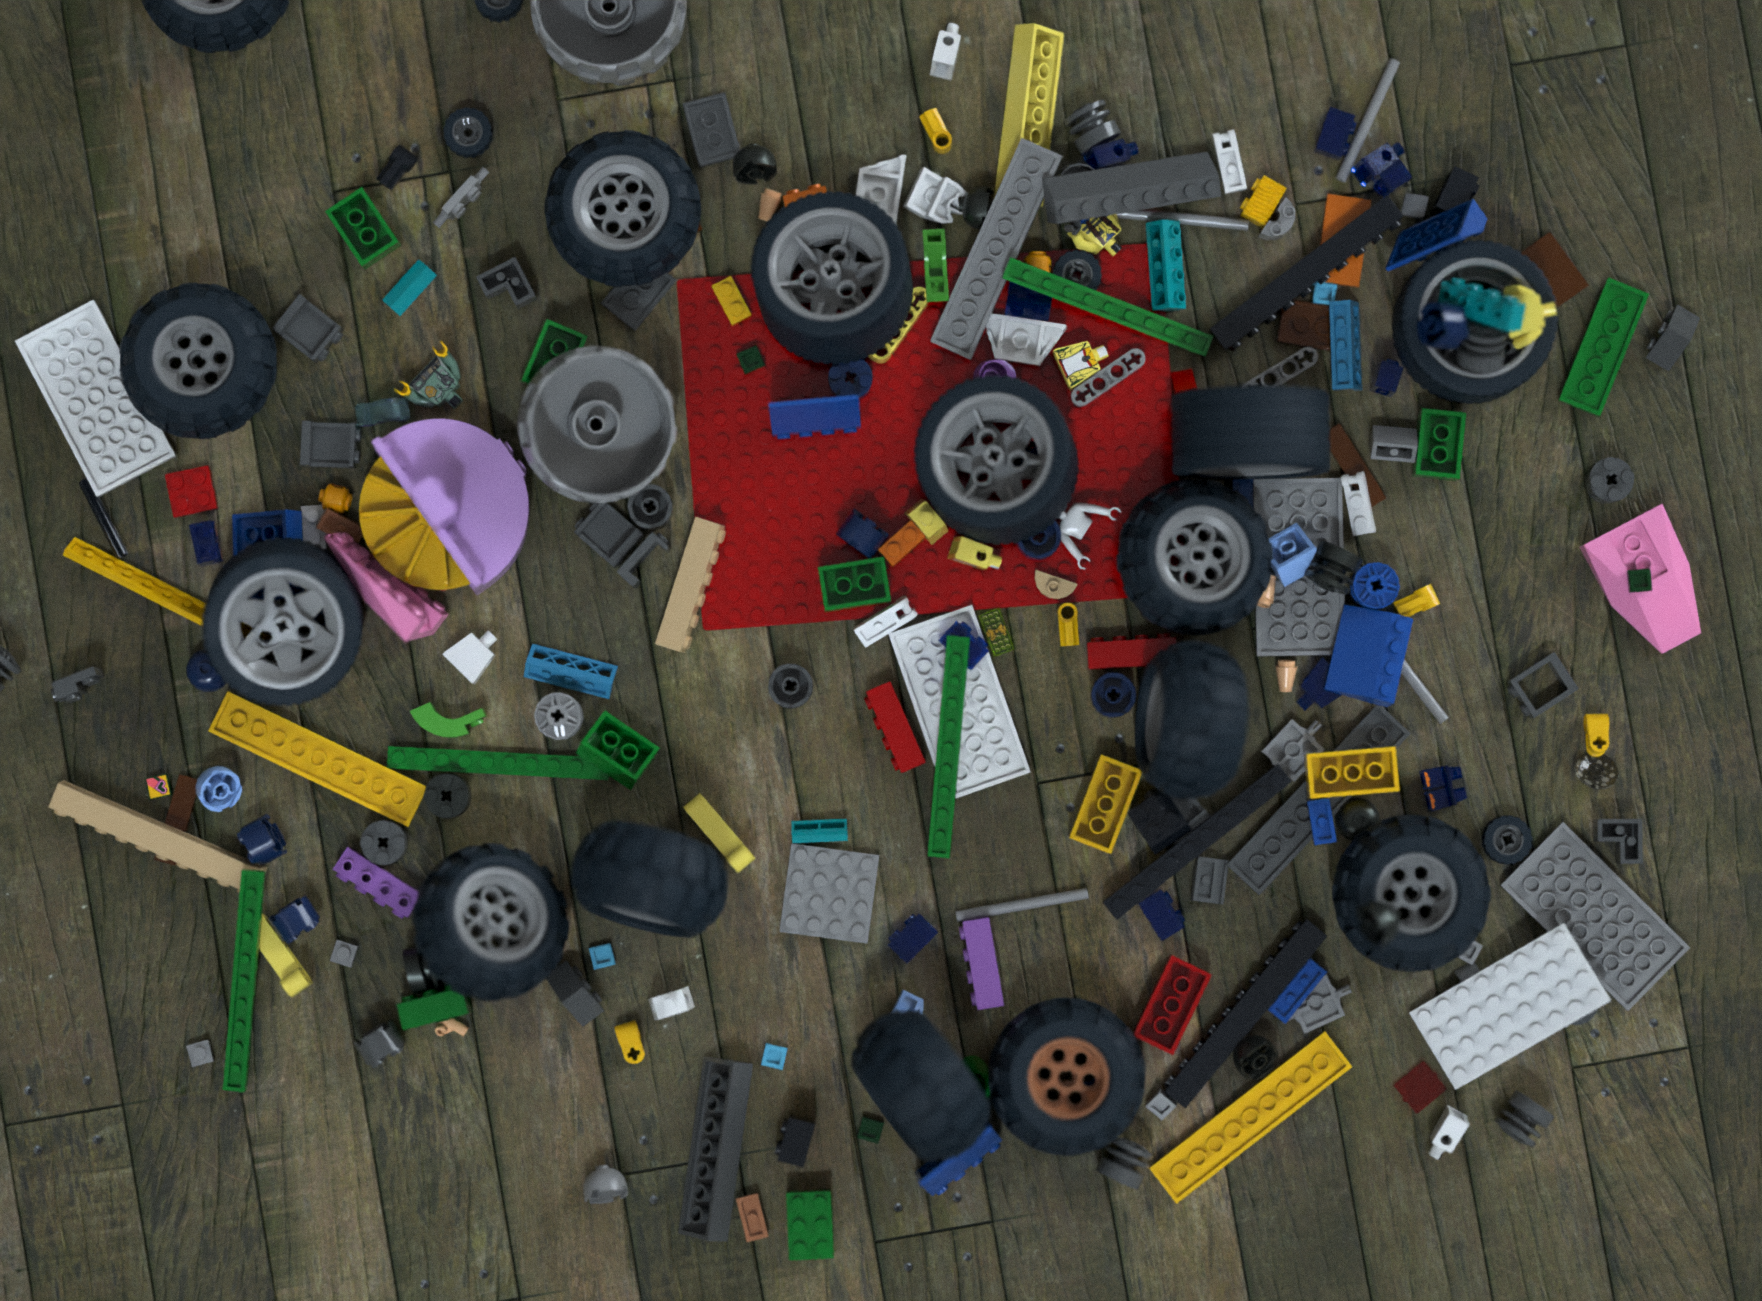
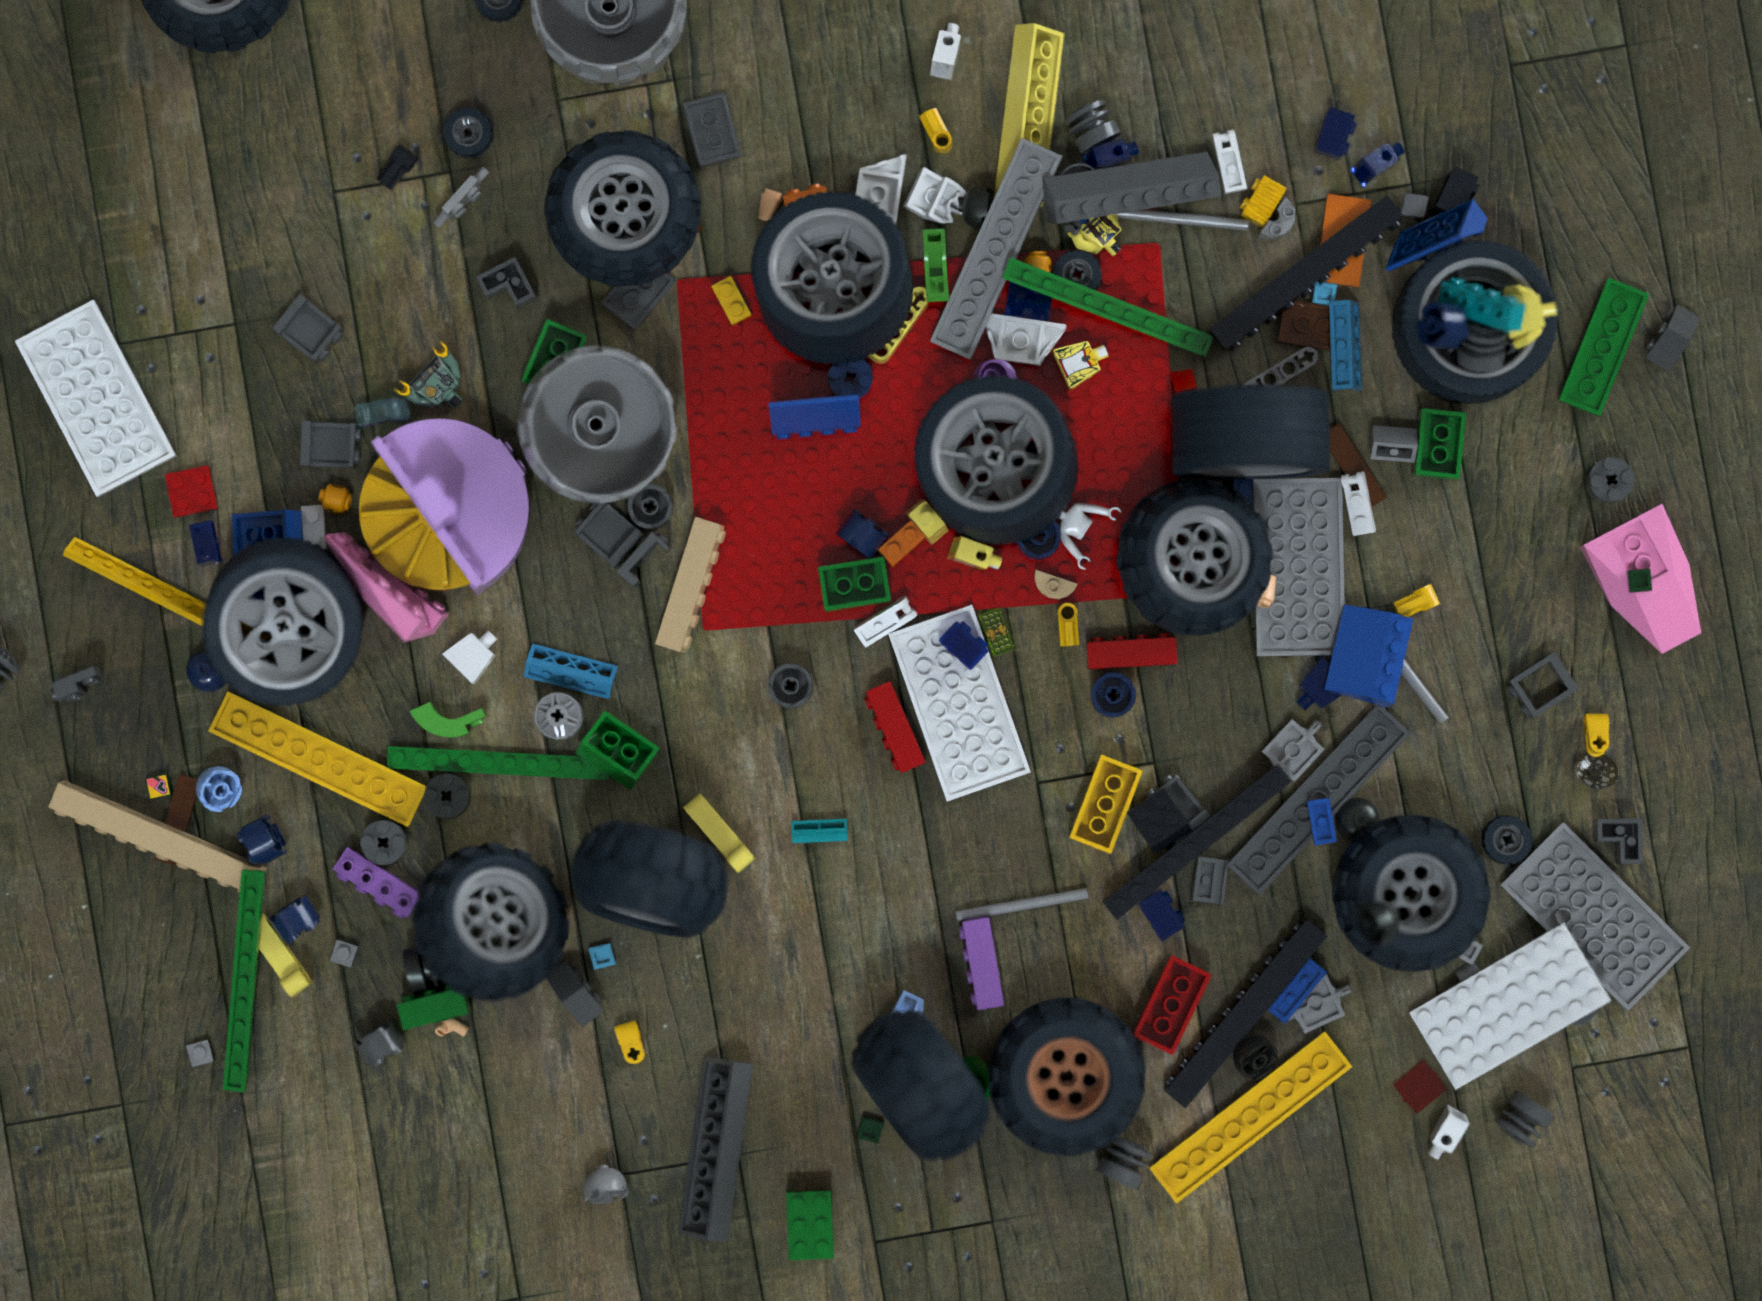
(104, 520): black axle -> none
(155, 340): black wheel -> none
(333, 522): nougat plate -> none
(363, 228): green brick -> none
(409, 287): teal piece -> none
(671, 1003): white torso -> none
(750, 360): dark green tile -> none
(752, 1217): nougat plate -> none
(754, 163): pearl dark grey cylinder -> none
(774, 1056): medium azure tile -> none
(796, 1140): black brick -> none
(829, 893): light grey plate -> none
(912, 937): clear blue brick -> none
(937, 1174): blue slope -> none
(948, 746): green plate -> none
(1106, 375): light grey beam -> none
(1161, 1104): light grey plate -> none
(1165, 265): teal brick -> none
(1191, 720): black wheel -> none
(1286, 674): light nougat cone -> none
(1291, 554): light blue slope -> none
(1333, 567): pearl dark grey wheel -> none
(1351, 772): yellow brick -> none
(1361, 589): blue wheel -> none
(1367, 120): light grey piece -> none
(1386, 378): clear blue brick -> none
(1391, 179): clear blue brick -> none
(1444, 796): clear blue hips -> none
(1556, 267): reddish brown tile -> none

